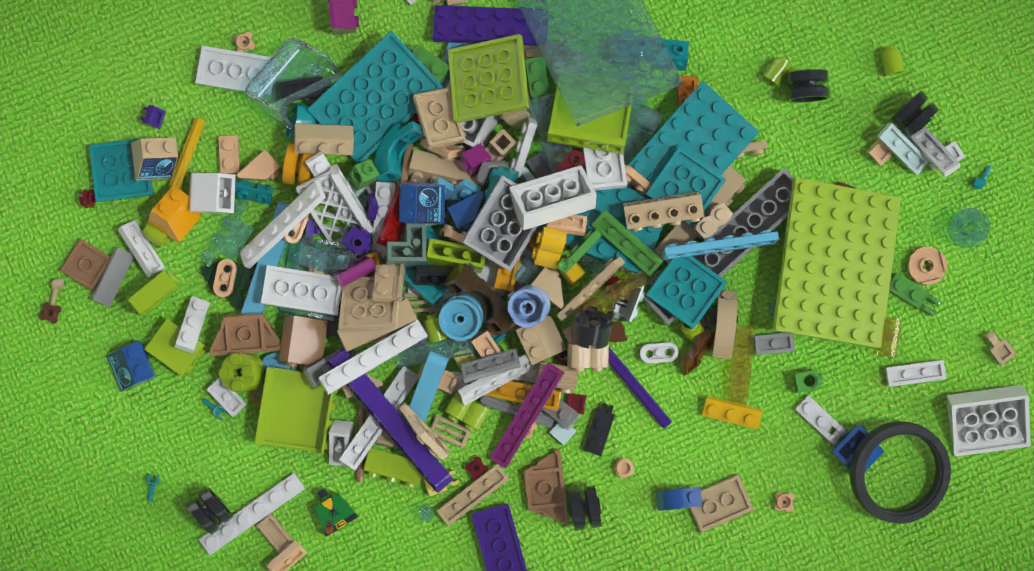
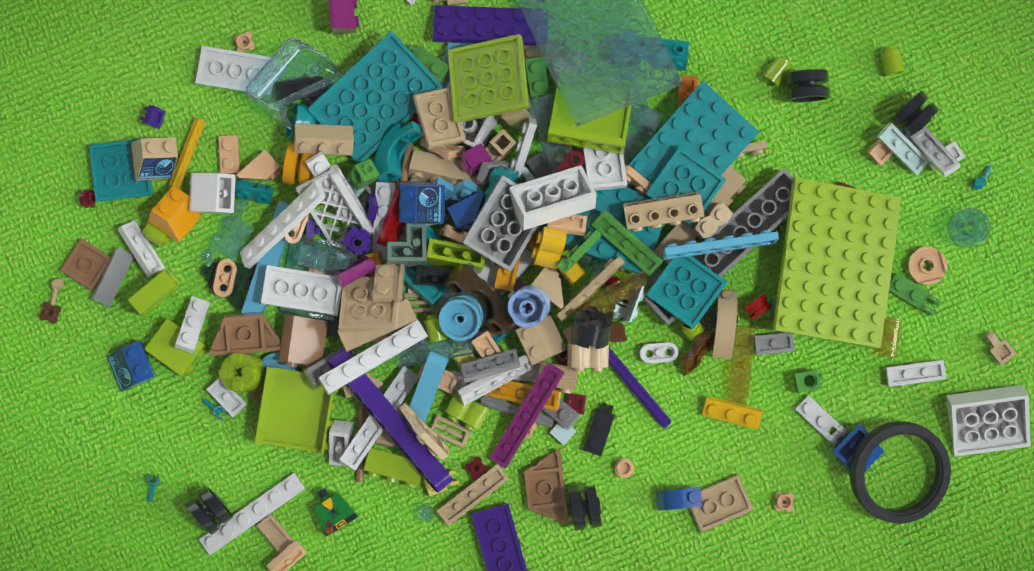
(528, 271): clear light blue panel -> none
(757, 307): none -> red wheel

